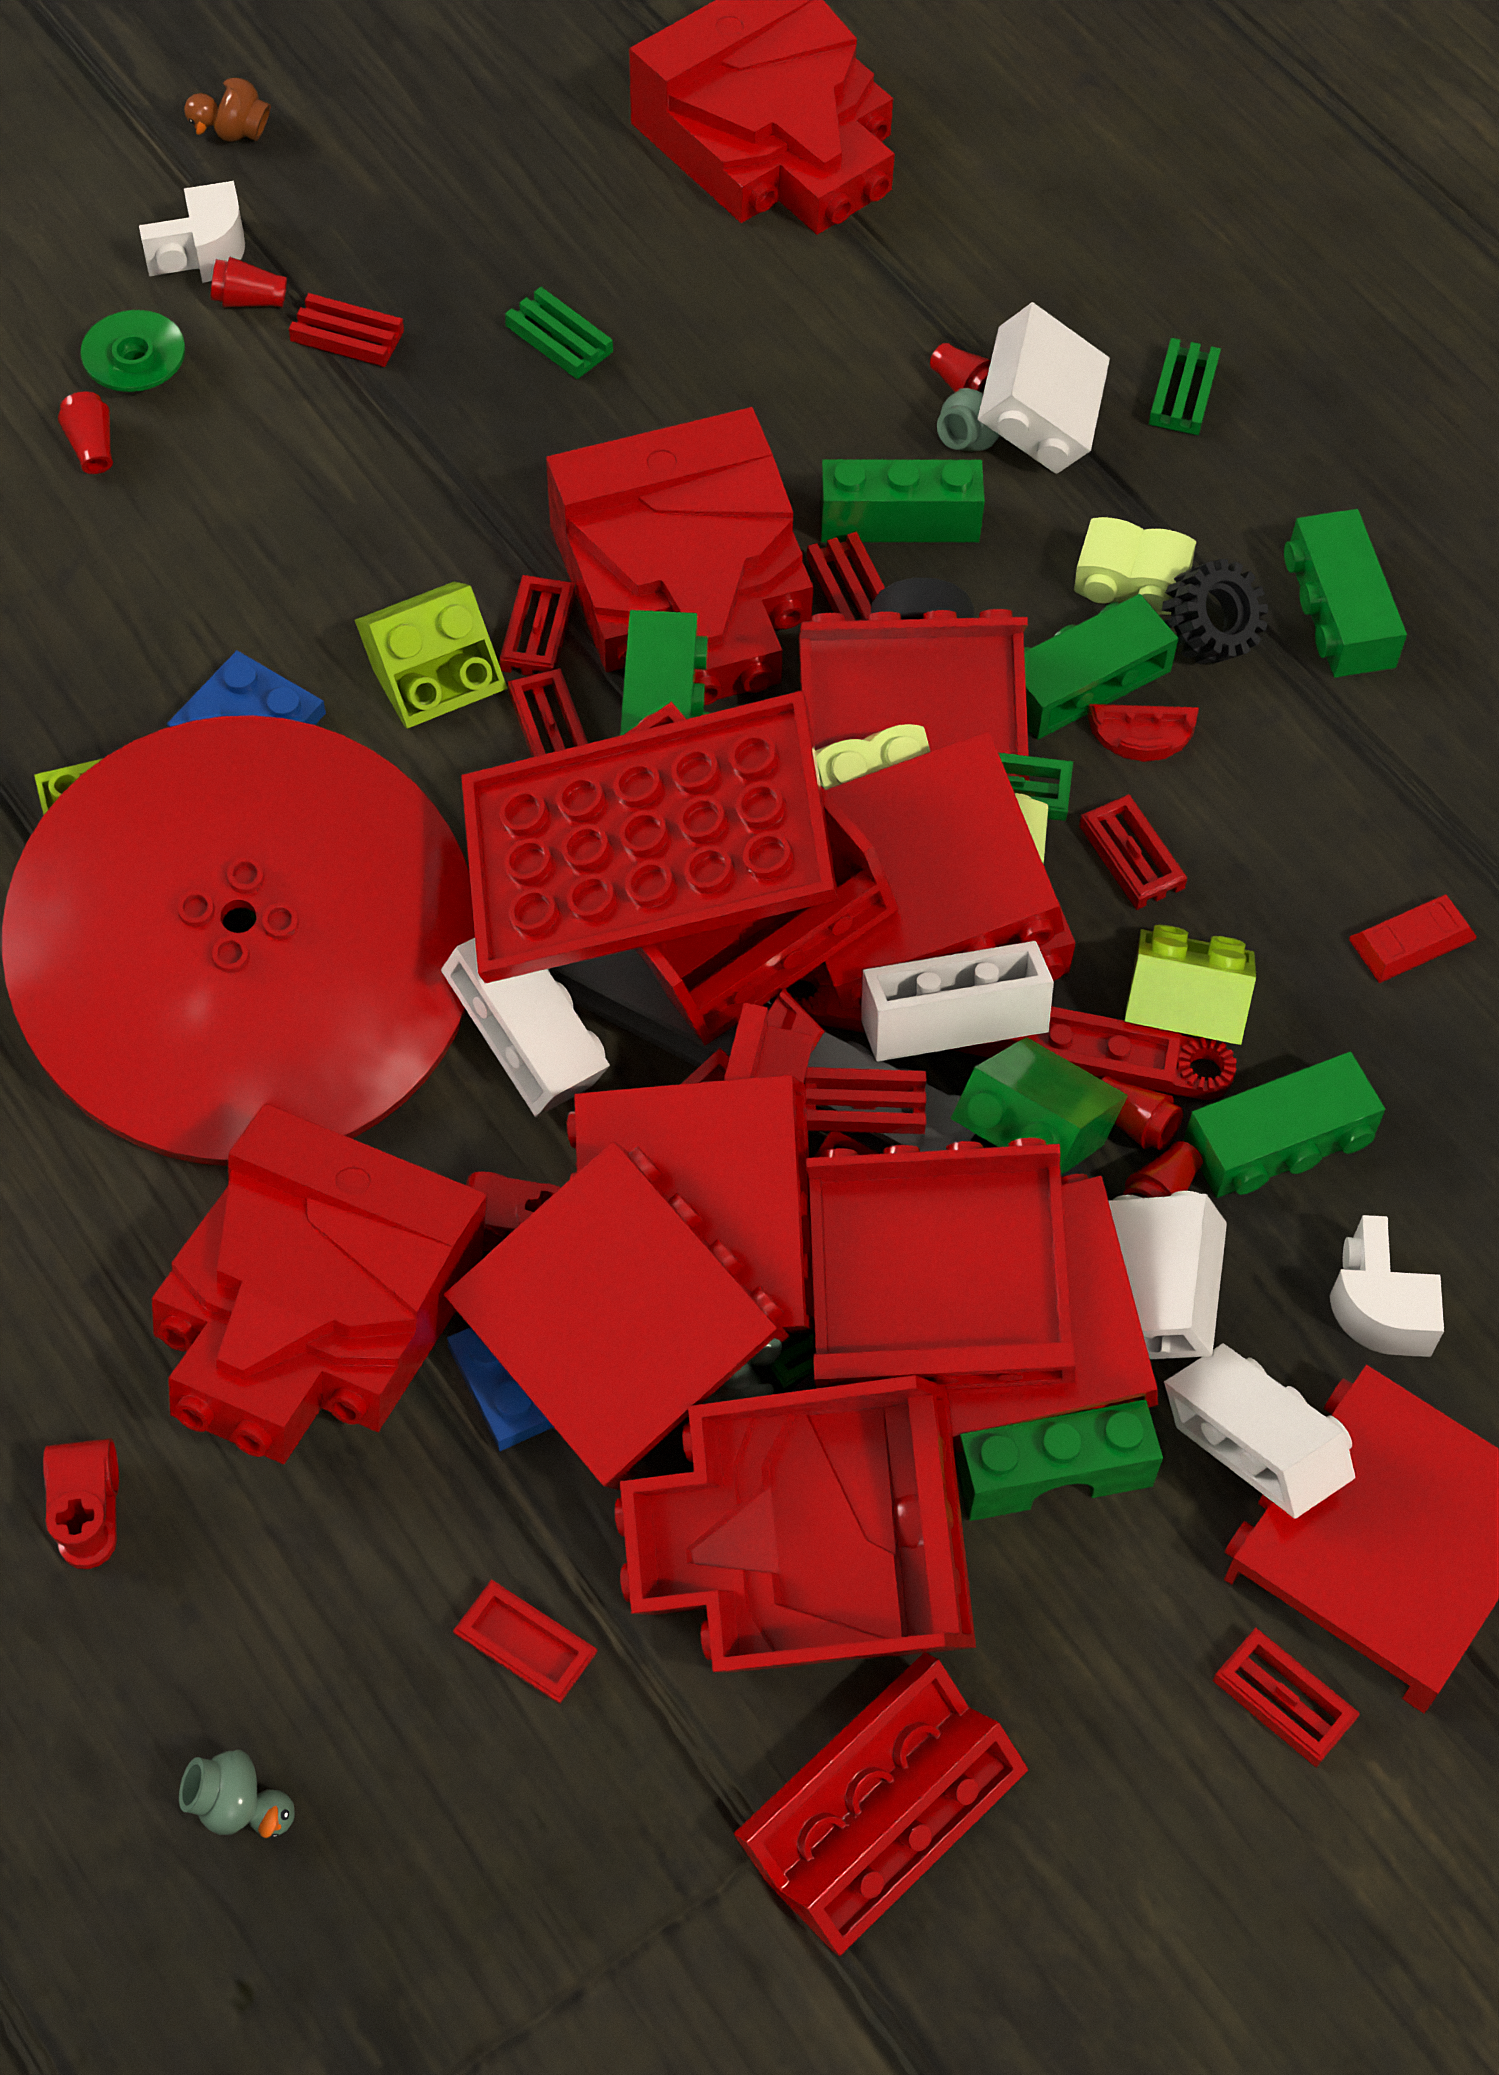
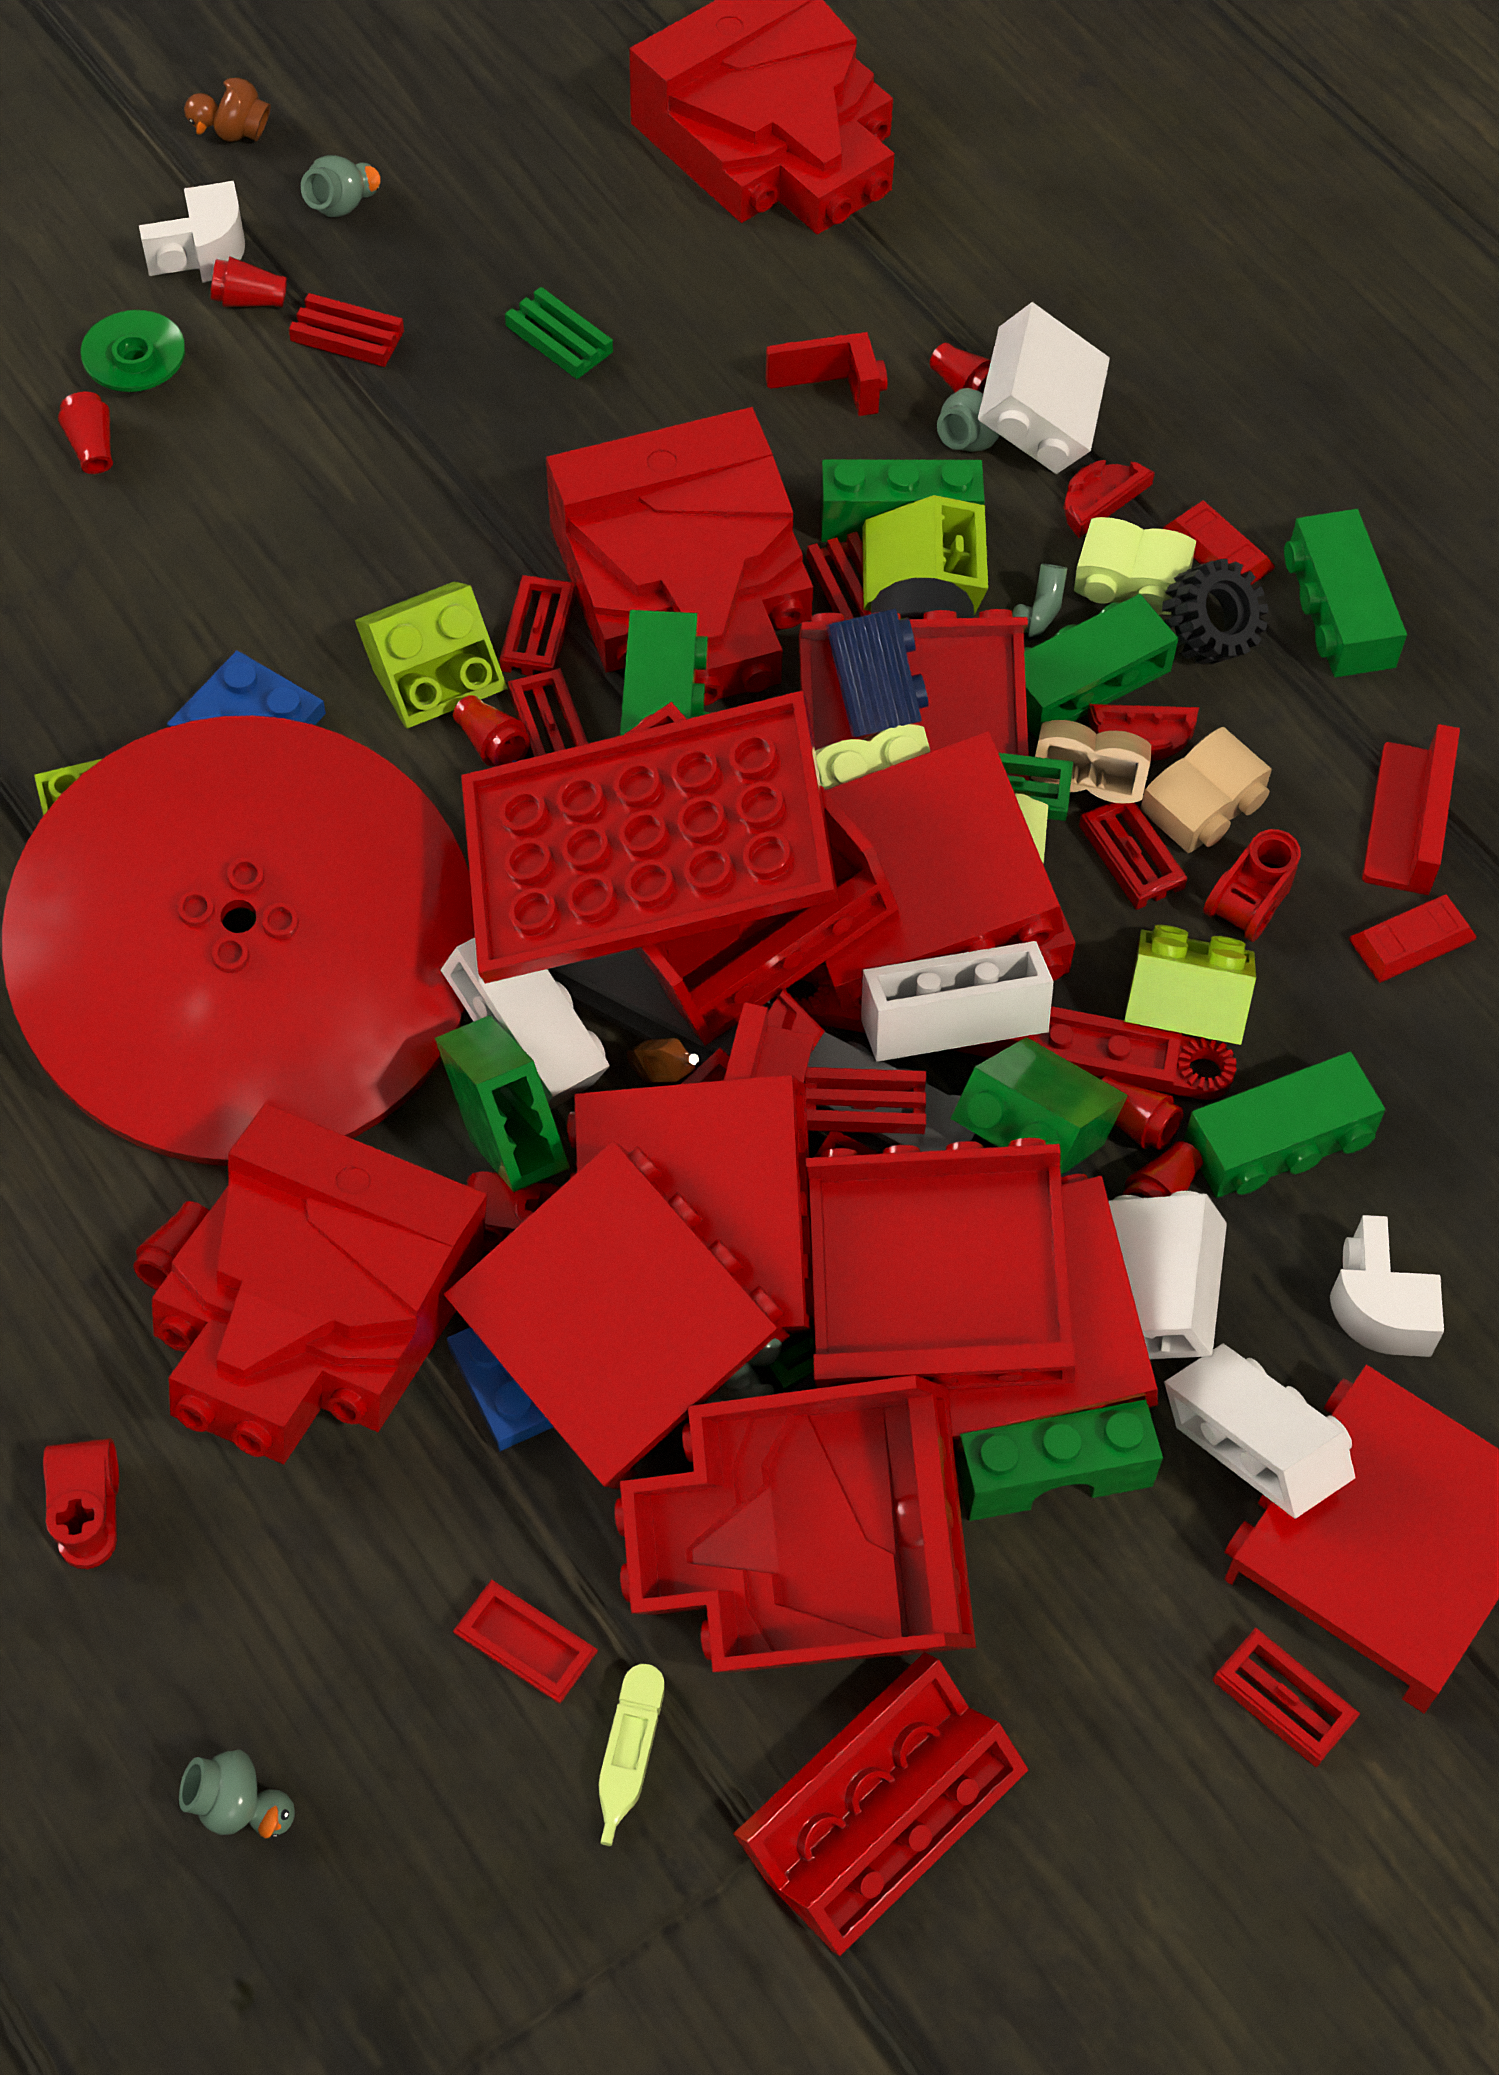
(161, 1248): none -> red cone
(338, 185): none -> sand green animal
(492, 732): none -> red cone
(502, 1102): none -> green brick
(629, 1745): none -> yellowish green piece
(661, 1060): none -> dark orange piece
(827, 360): none -> red bracket
(876, 672): none -> dark blue brick
(927, 540): none -> lime slope
(1047, 600): none -> sand green arm
(1102, 490): none -> red tile
(1105, 763): none -> tan brick
(1191, 357): green tile -> none
(1207, 790): none -> tan brick
(1220, 540): none -> red tile
(1250, 890): none -> red piece
(1411, 813): none -> red panel

